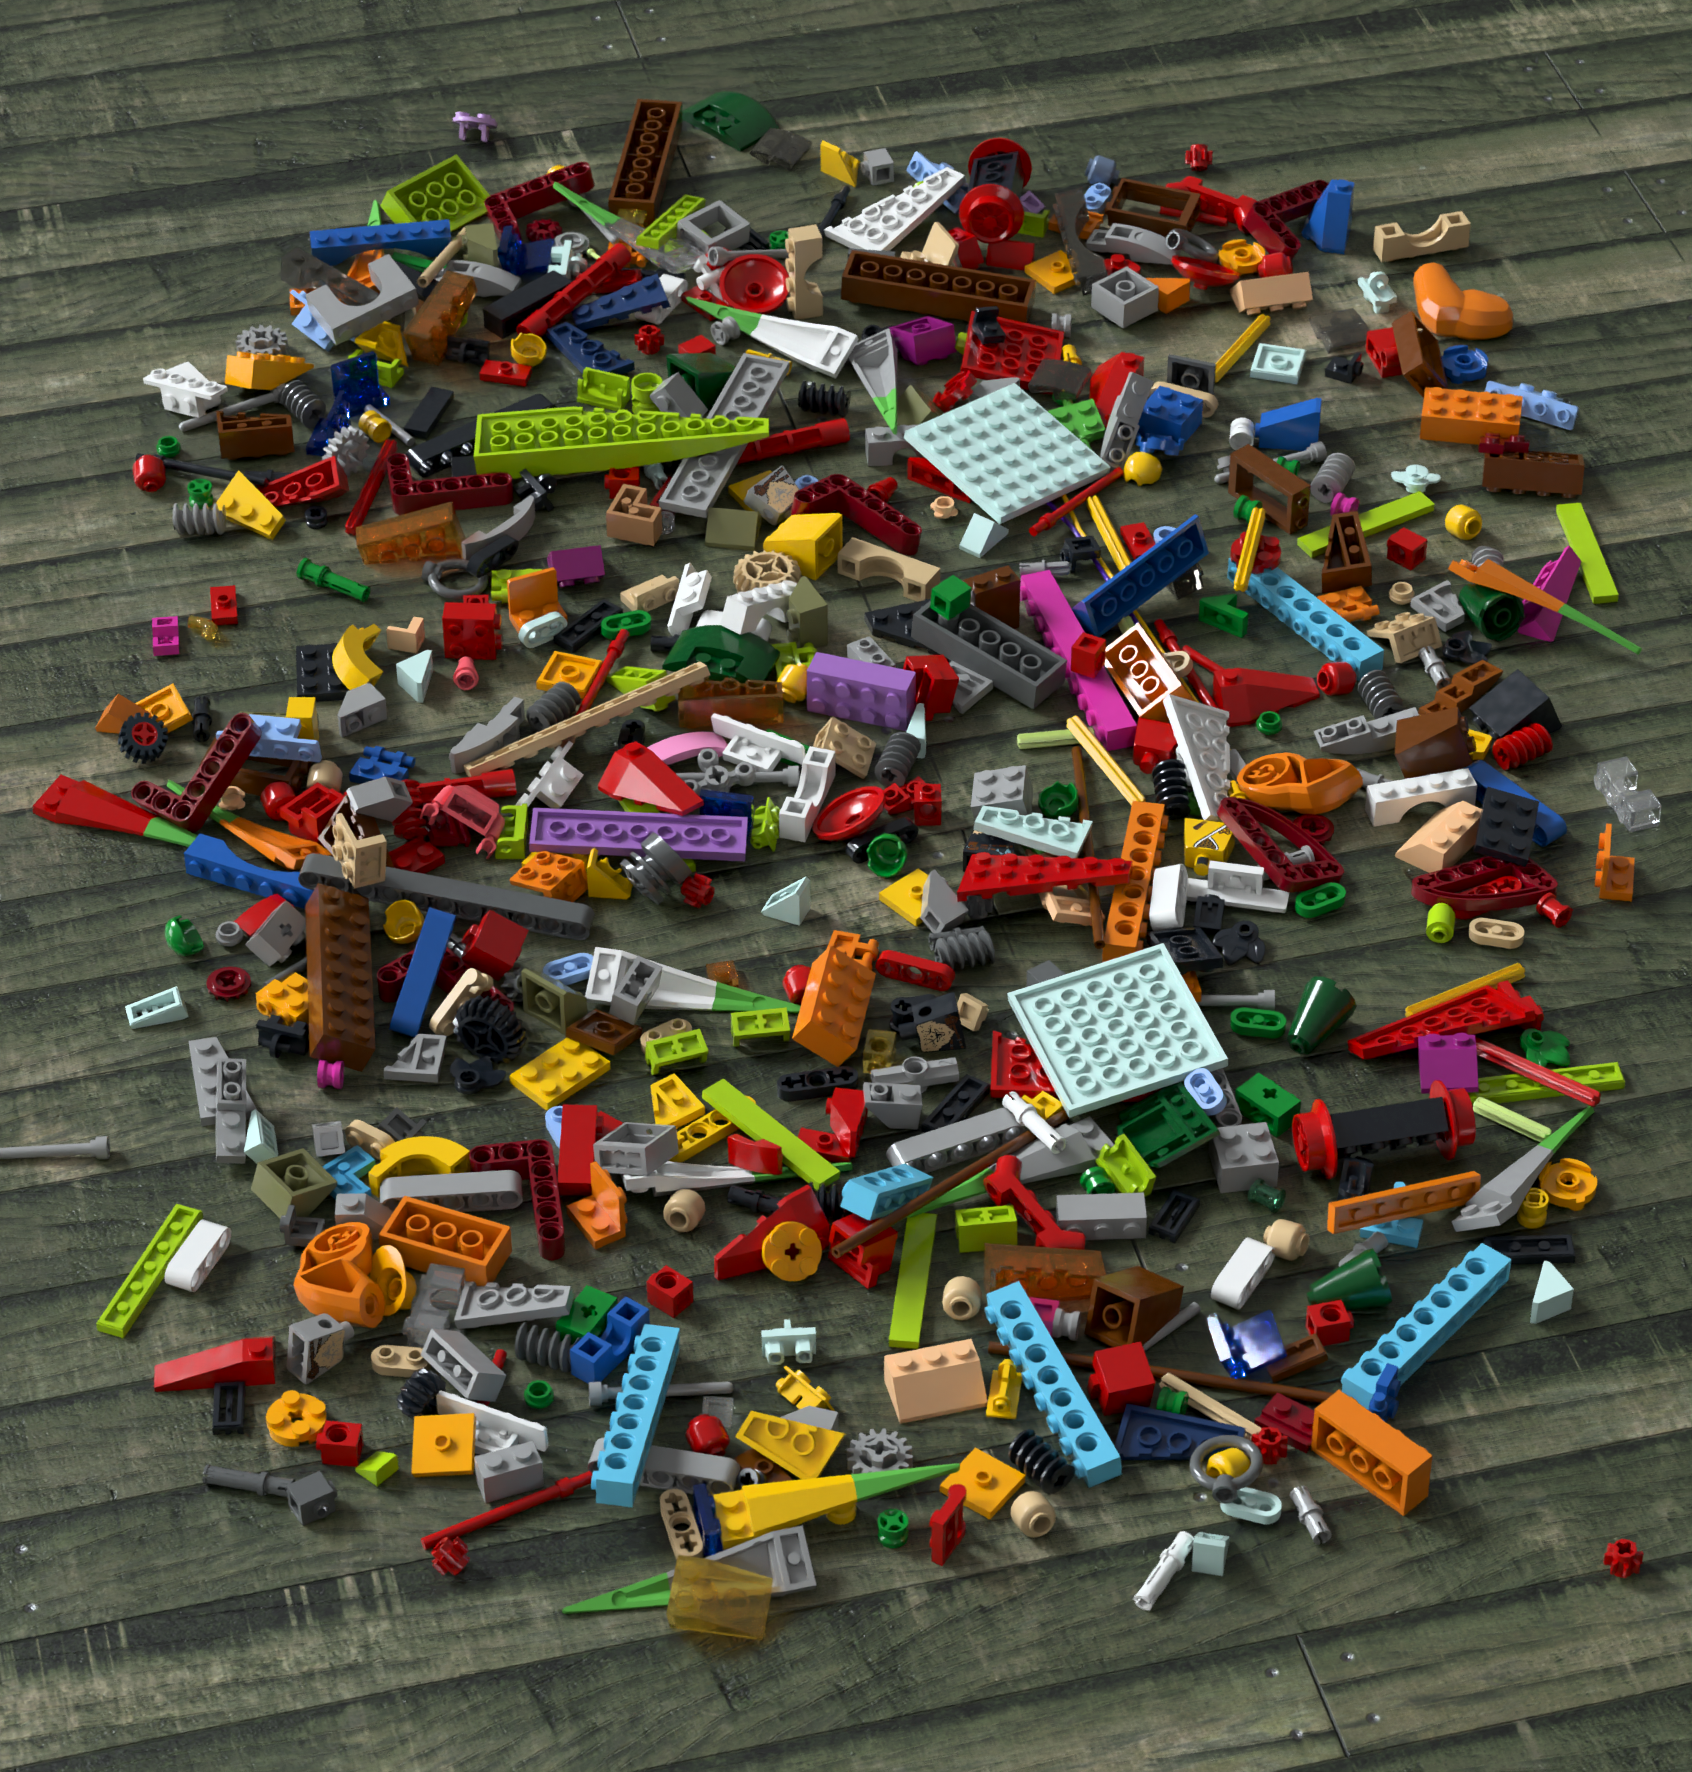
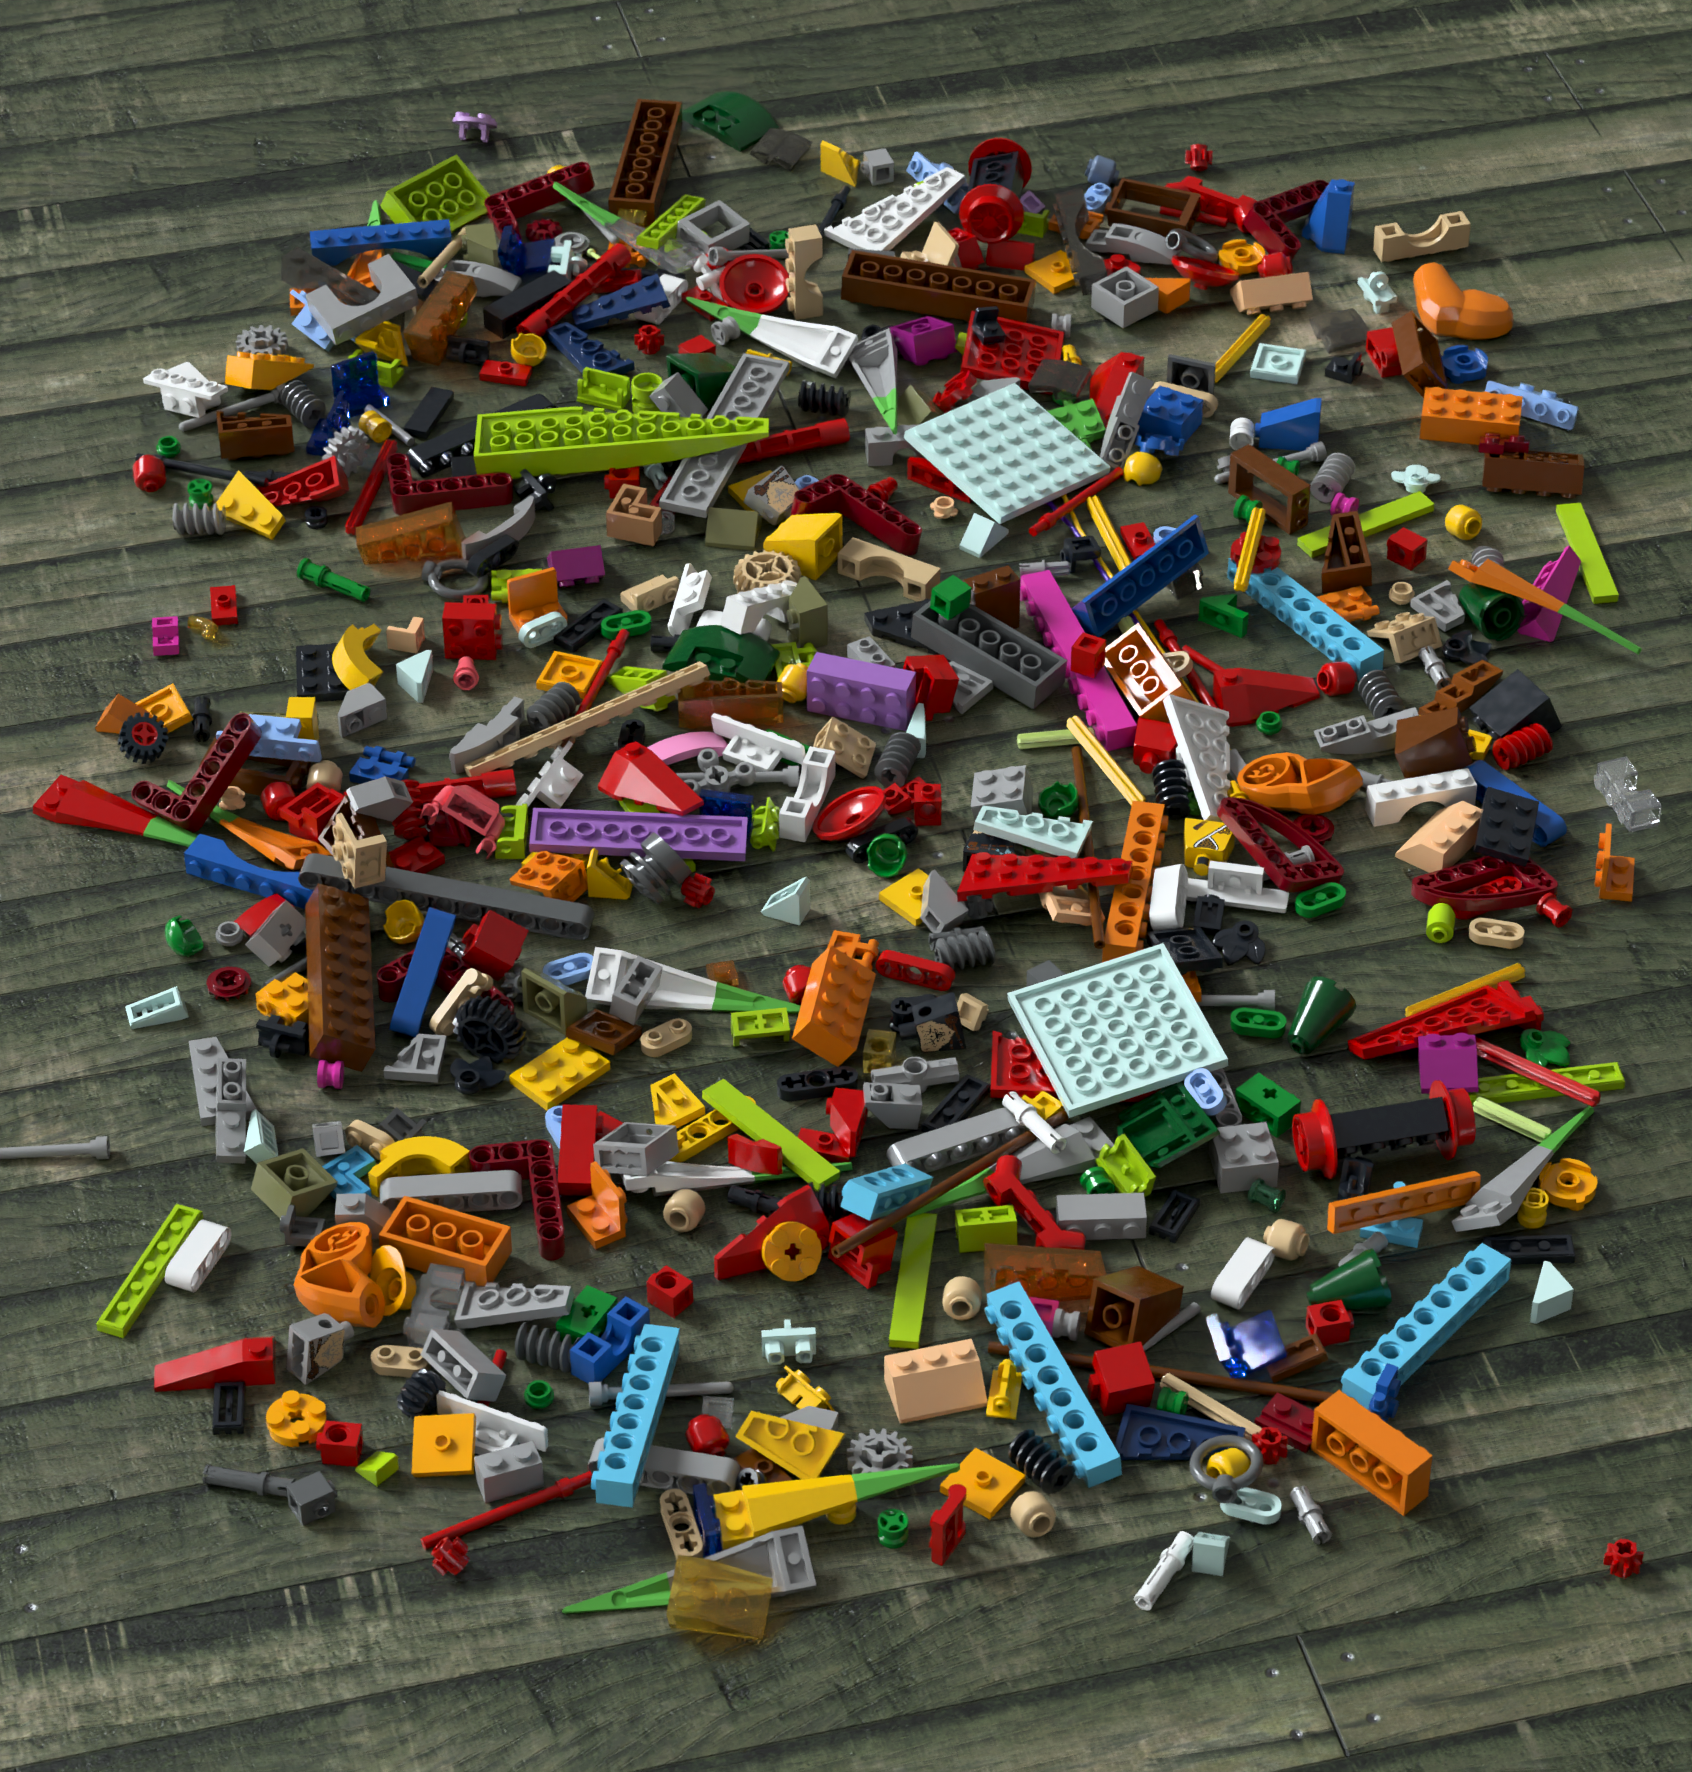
(675, 1049): lime hinge -> none

